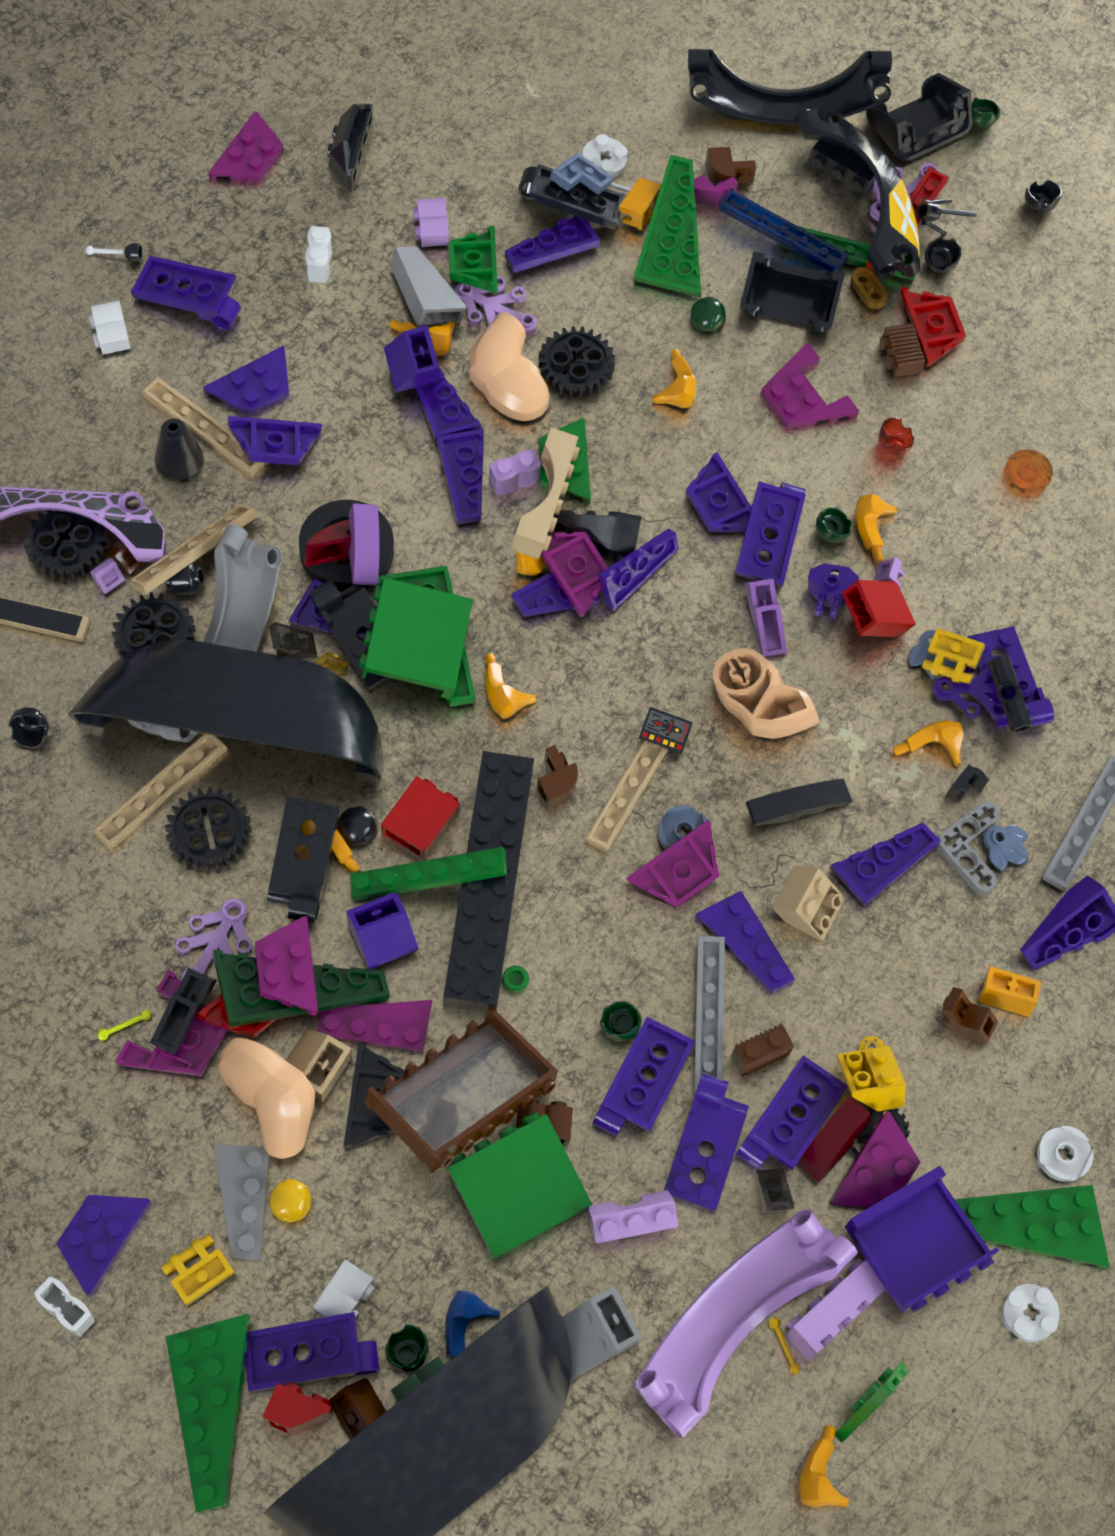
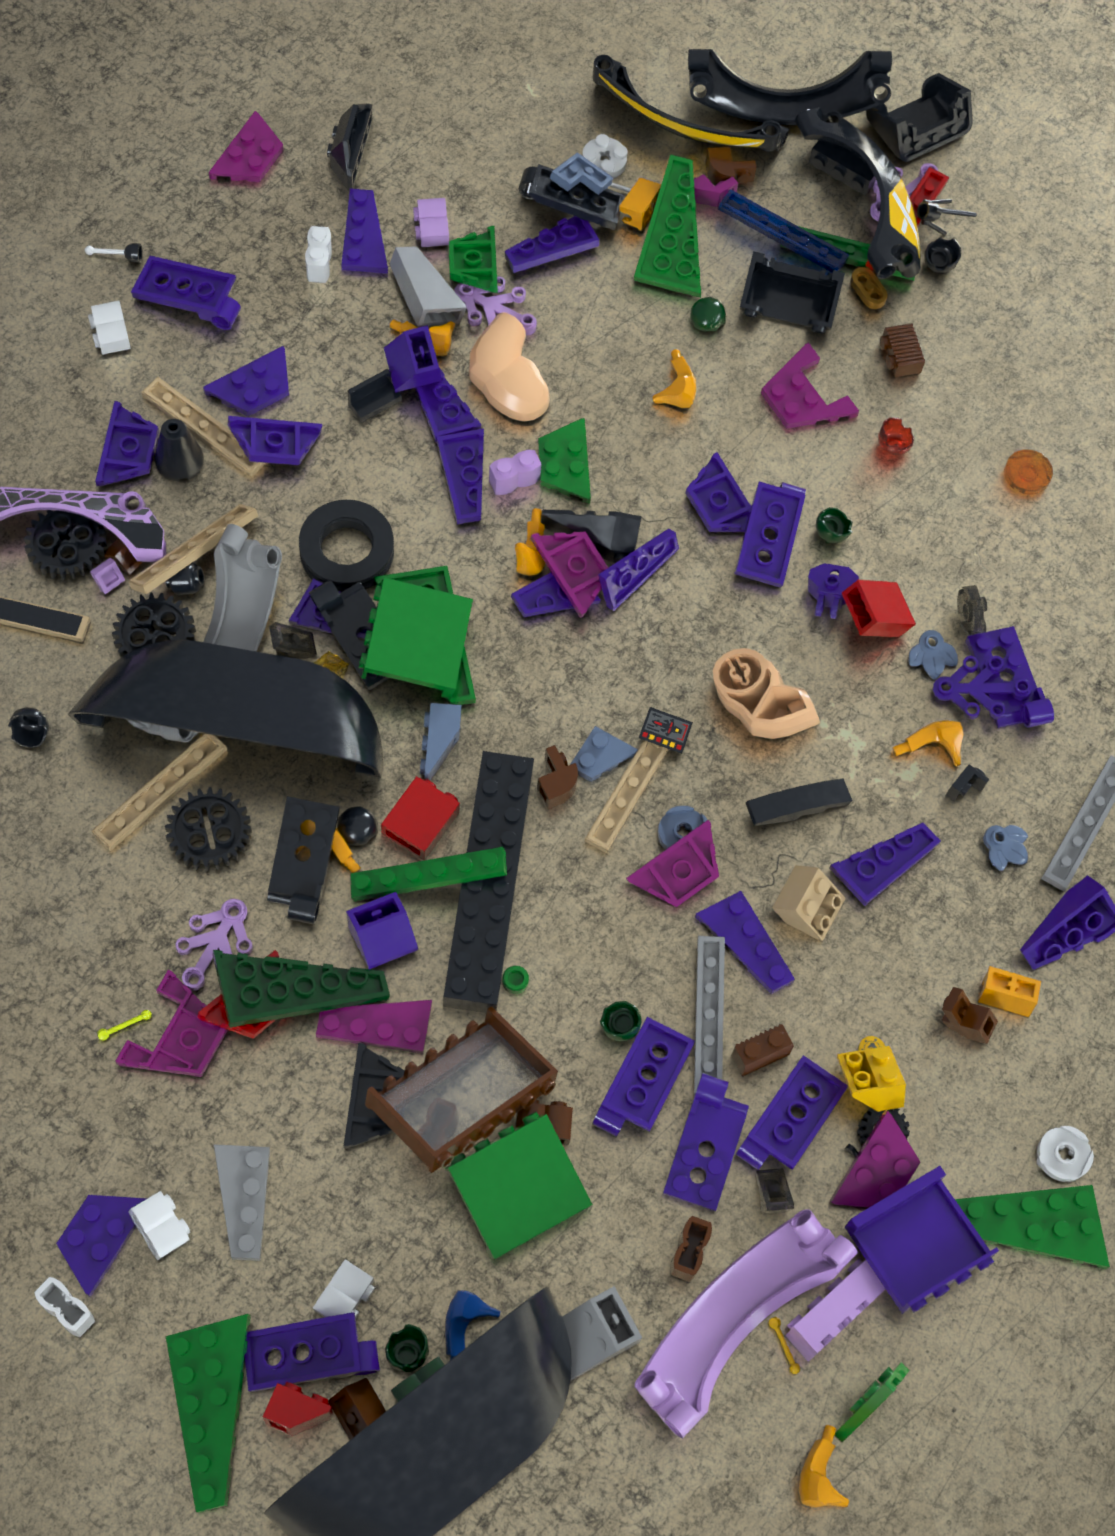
(127, 447): none -> dark purple wing
(159, 1224): none -> white brick
(183, 1010): black slope -> none
(202, 1276): yellow plate -> none
(274, 1089): light nougat piece -> none
(287, 967): magenta wing -> none
(290, 1200): yellow hair -> none
(320, 1060): tan slope -> none
(328, 544): dark red slope -> none
(363, 238): none -> dark purple wing
(364, 544): medium lavender slope -> none
(373, 396): none -> black panel
(442, 736): none -> sand blue slope
(503, 698): light orange animal -> none
(534, 526): tan arch -> none
(561, 350): black gear -> none
(601, 754): none -> sand blue wing
(614, 1222): lavender arch -> none
(615, 79): none -> black panel
(691, 1247): none -> reddish brown brick
(766, 617): medium lavender slope -> none
(834, 1139): dark red slope -> none
(866, 514): light orange animal -> none
(889, 571): lavender tile -> none
(935, 323): red wing -> none
(956, 649): yellow plate -> none
(962, 849): light grey beam -> none
(973, 610): none -> clear smoke plate
(984, 112): dark green hair -> none
(1014, 708): black piece -> none
(1020, 1325): white plate -> none
(1043, 197): black hair -> none

